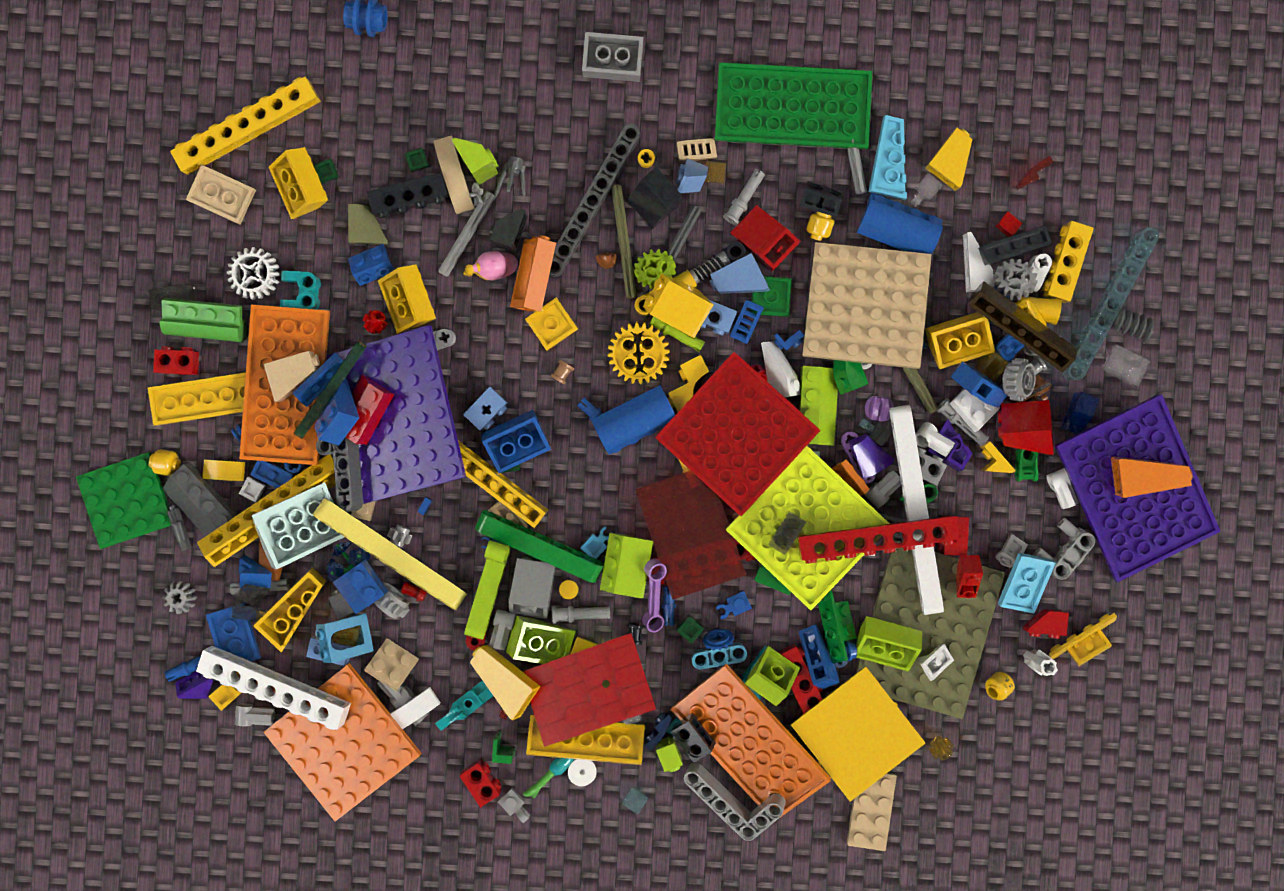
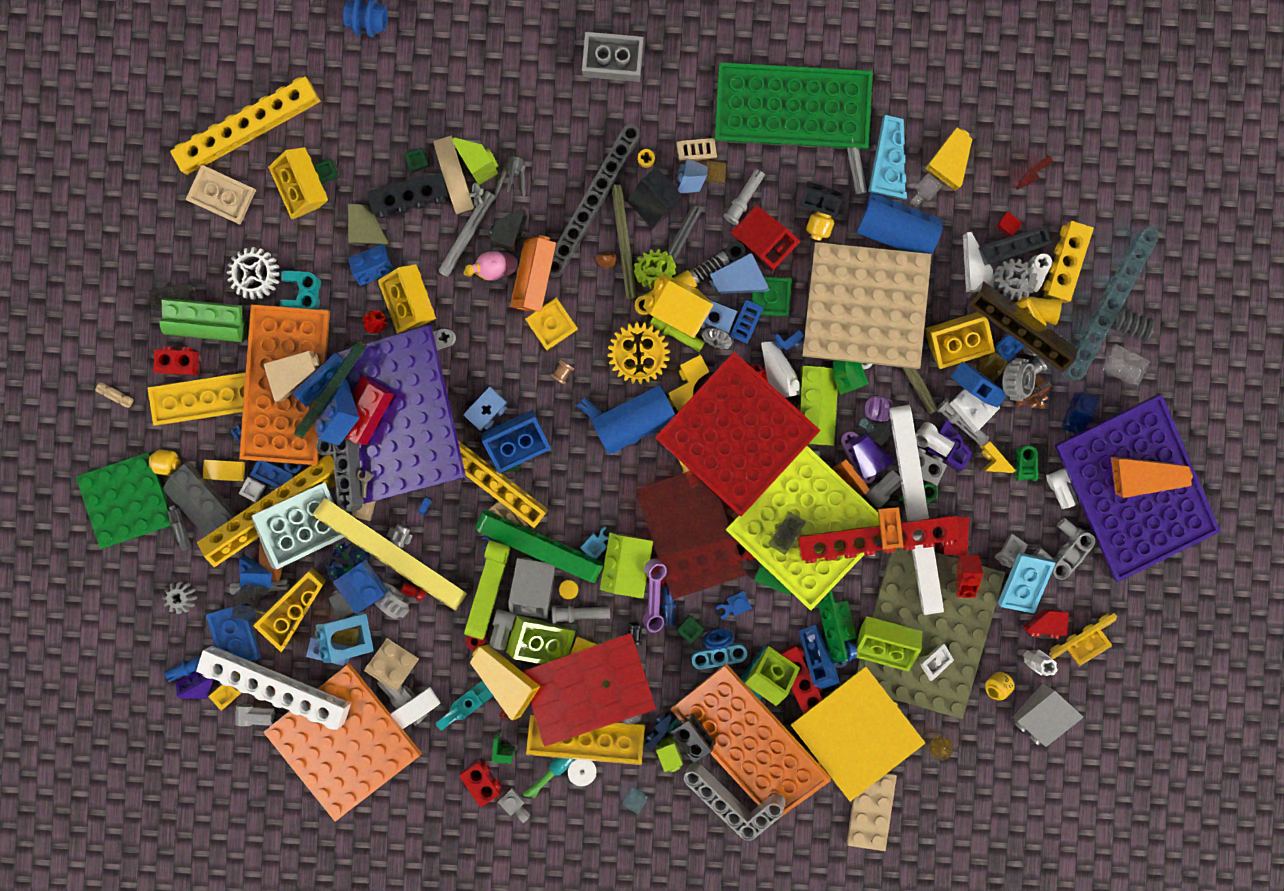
(114, 395): none -> tan axle
(368, 476): none -> dark tan hand
(717, 338): none -> light grey gear
(890, 528): none -> orange plate
(1027, 426): red slope -> none
(1046, 716): none -> light grey slope

